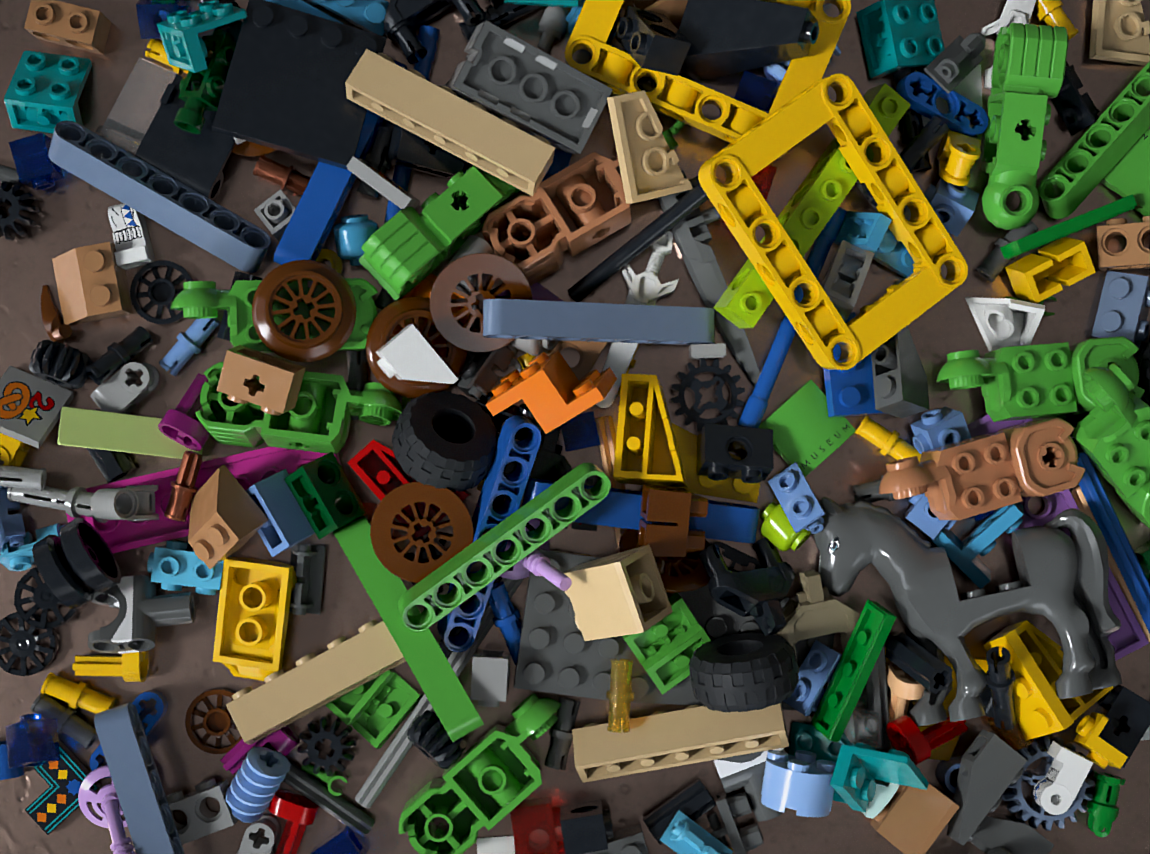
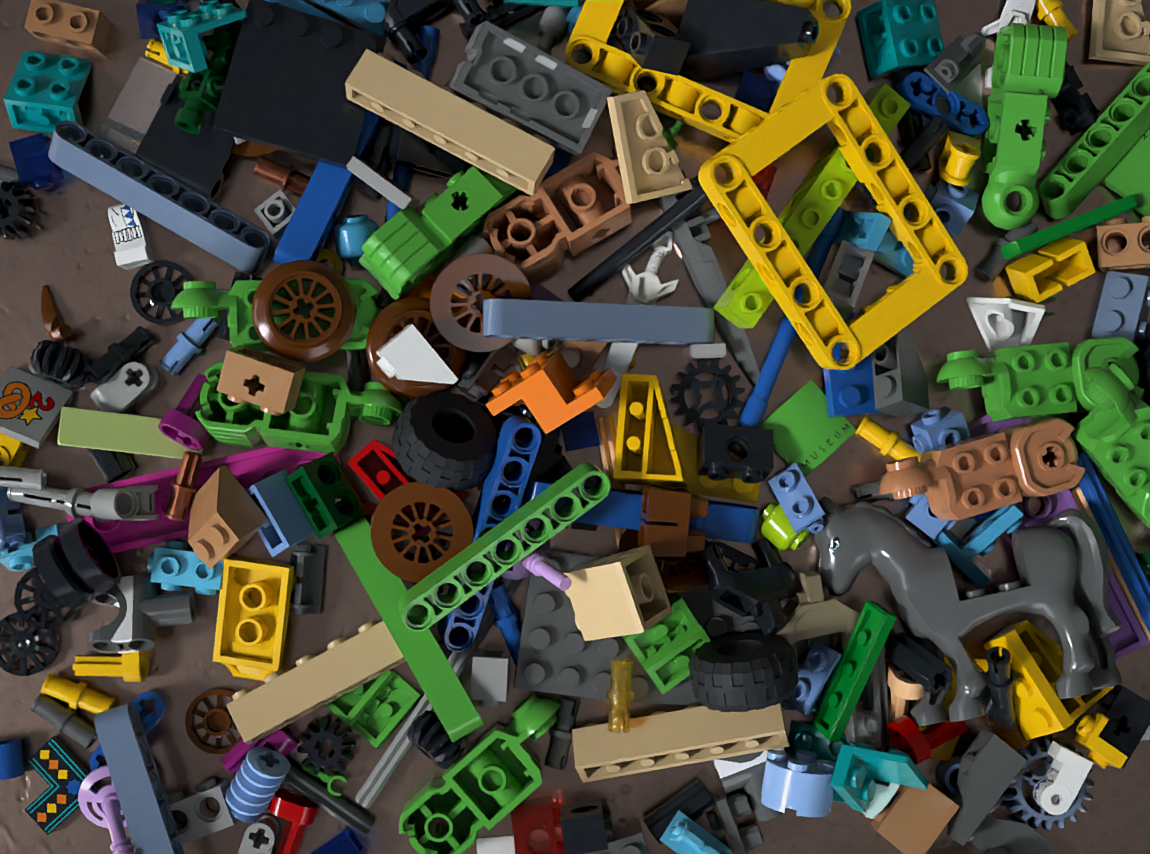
(32, 741): clear blue brick -> none
(91, 284): medium nougat slope -> none
(1103, 806): green piece -> none

